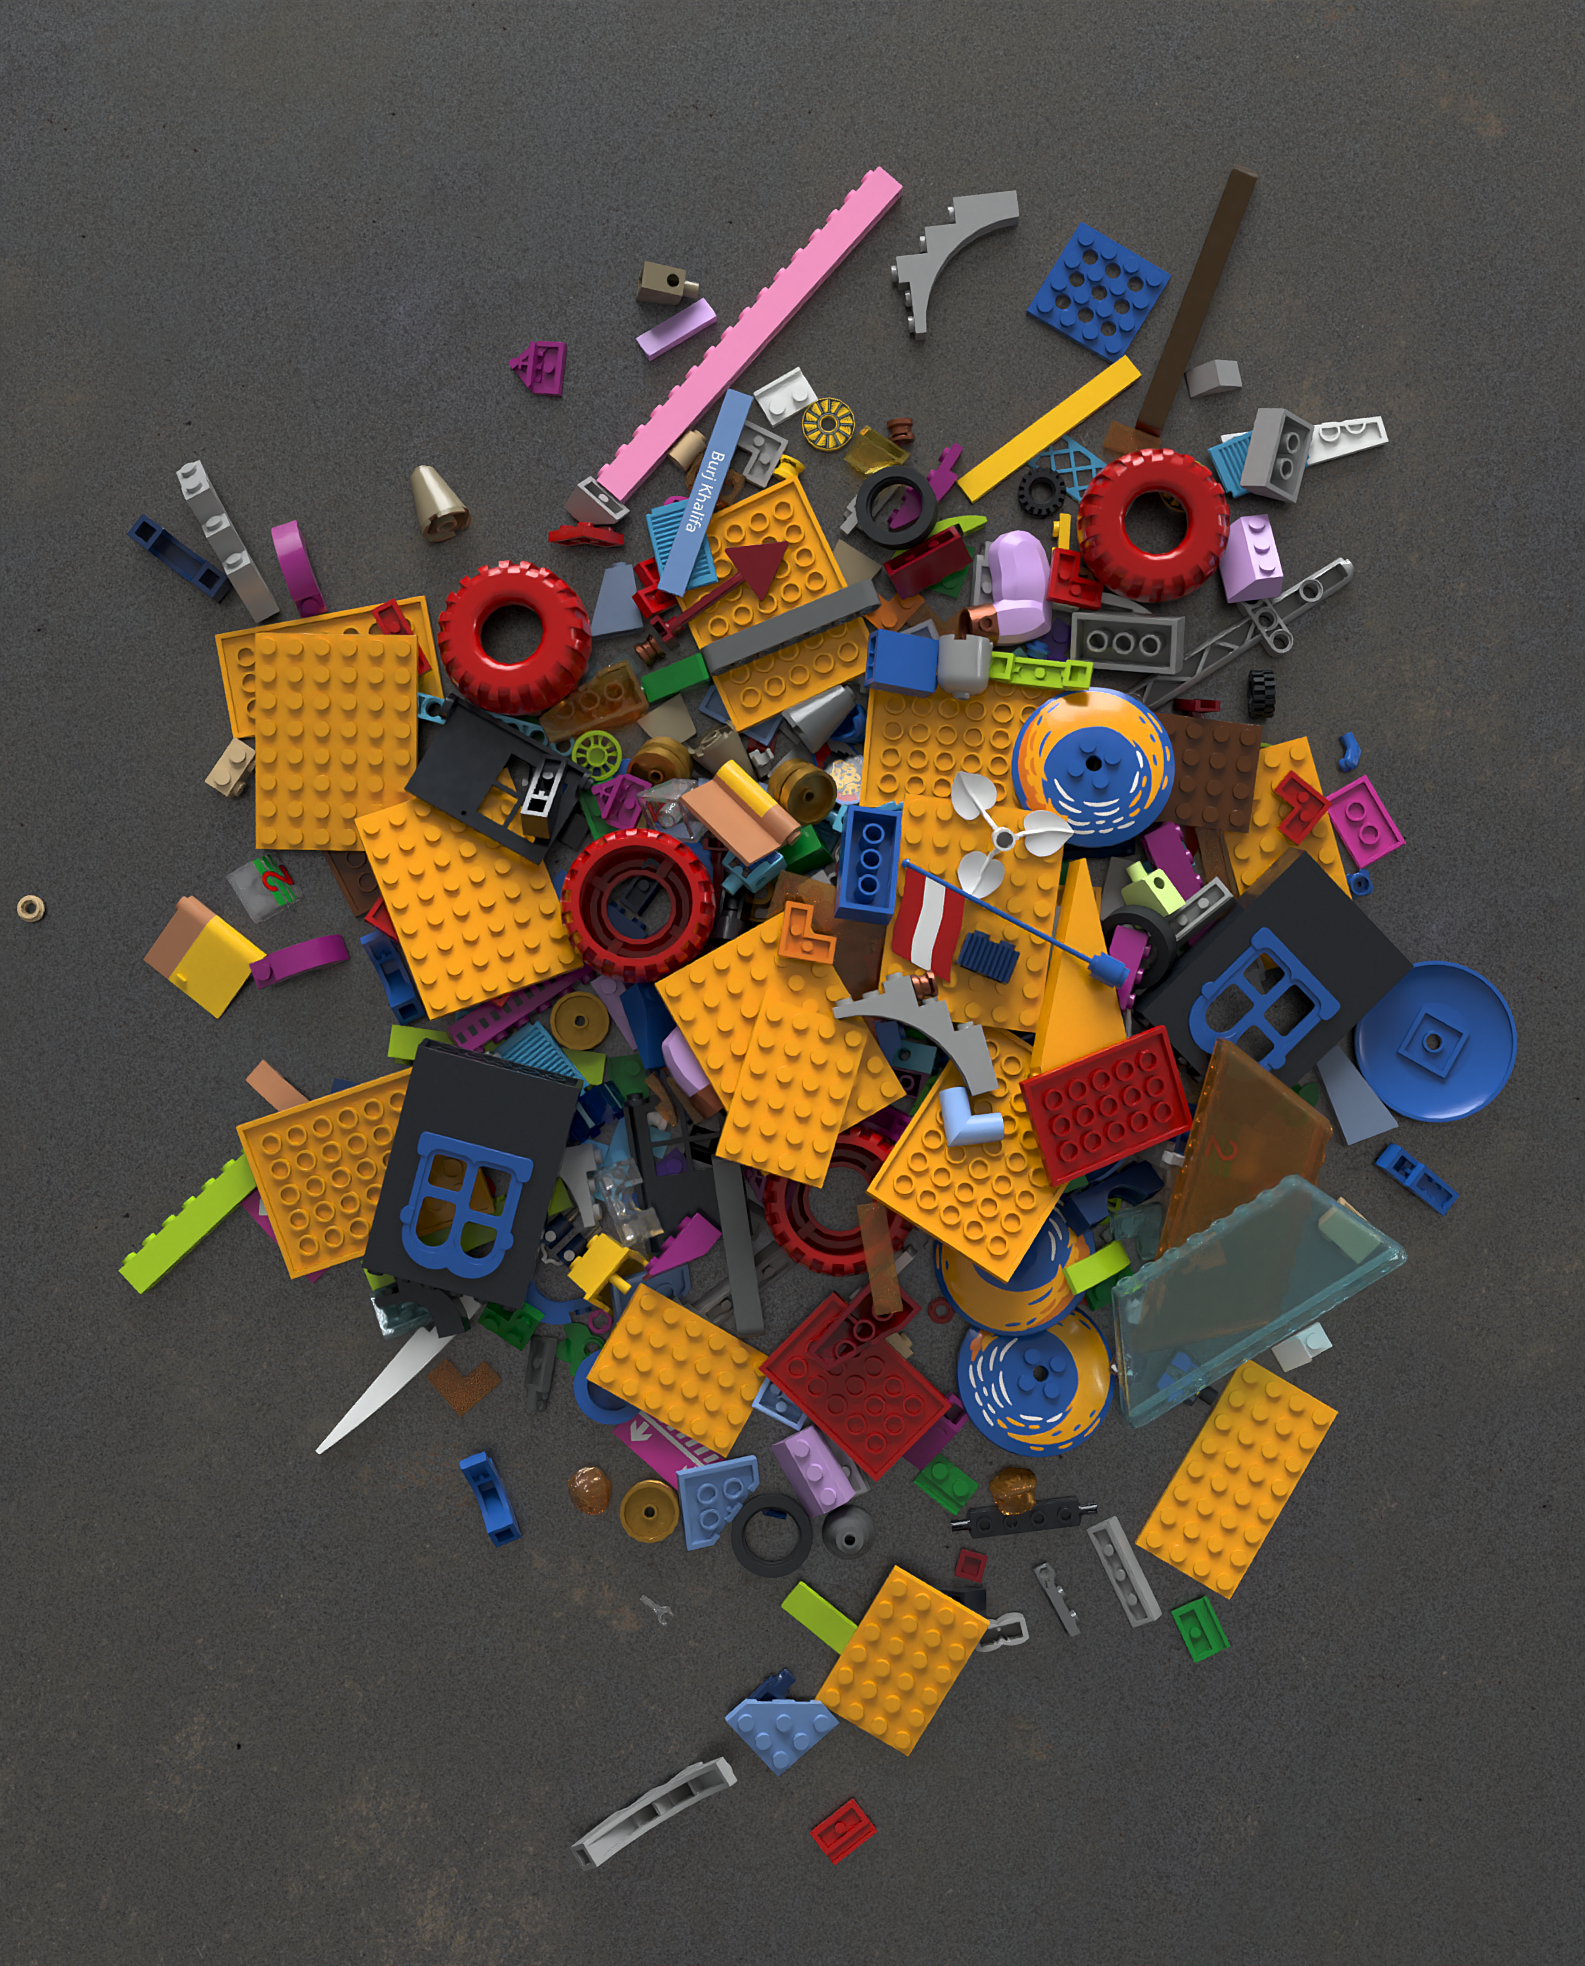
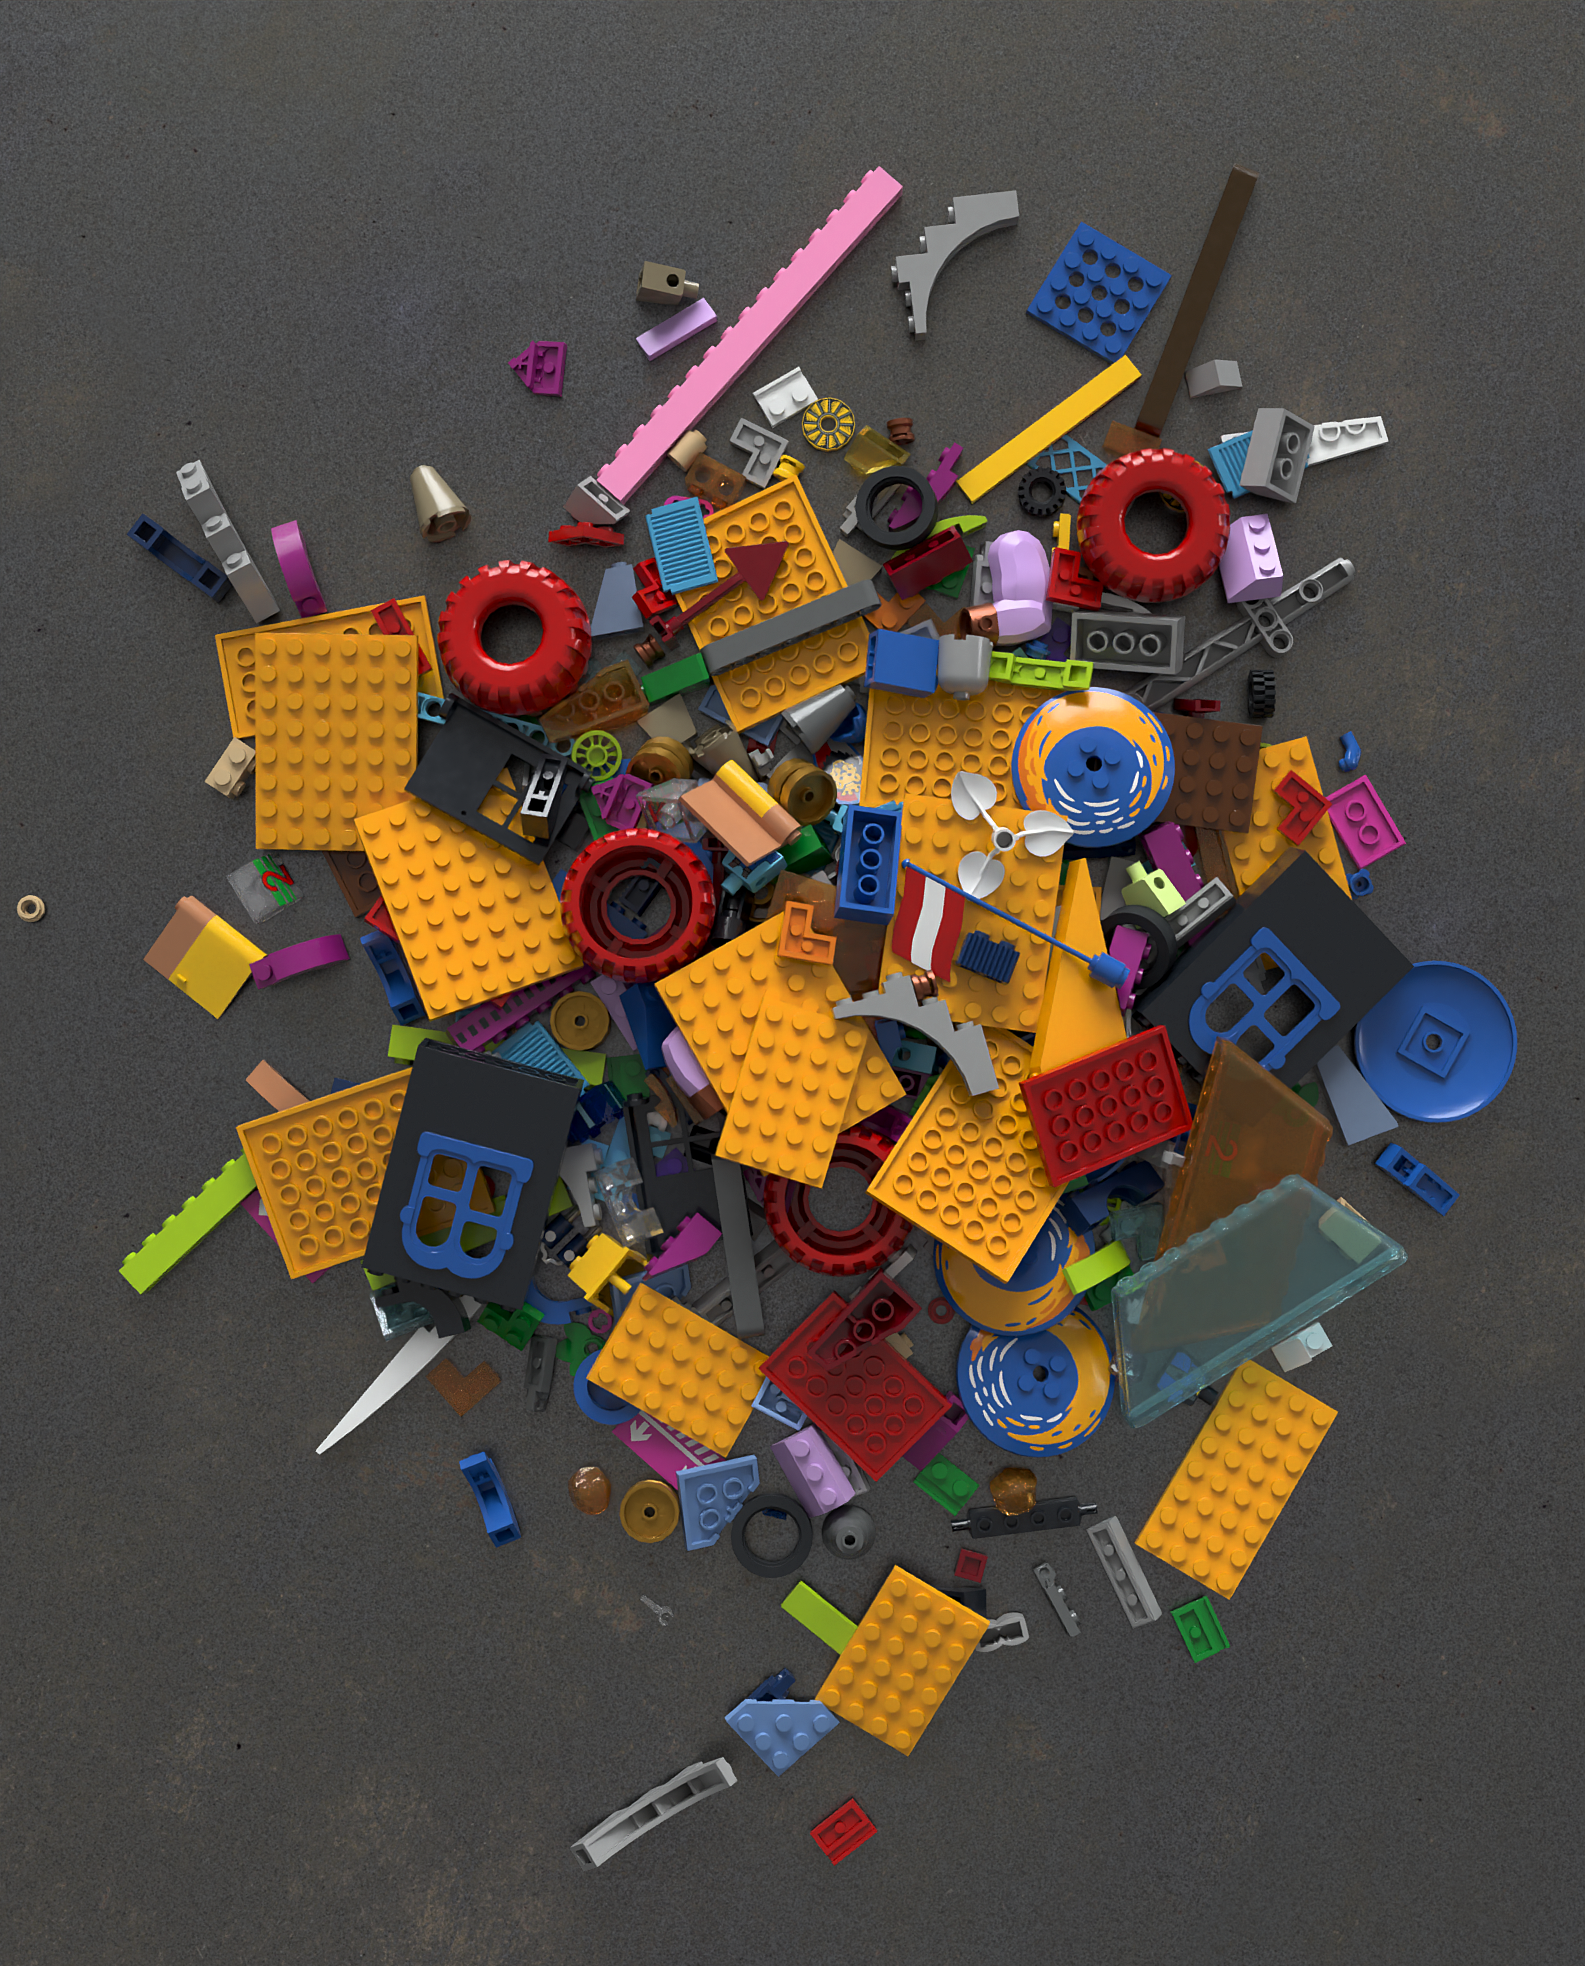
(705, 493): medium blue tile -> none
(879, 1258): clear orange plate -> none
(961, 1126): light blue brick -> none

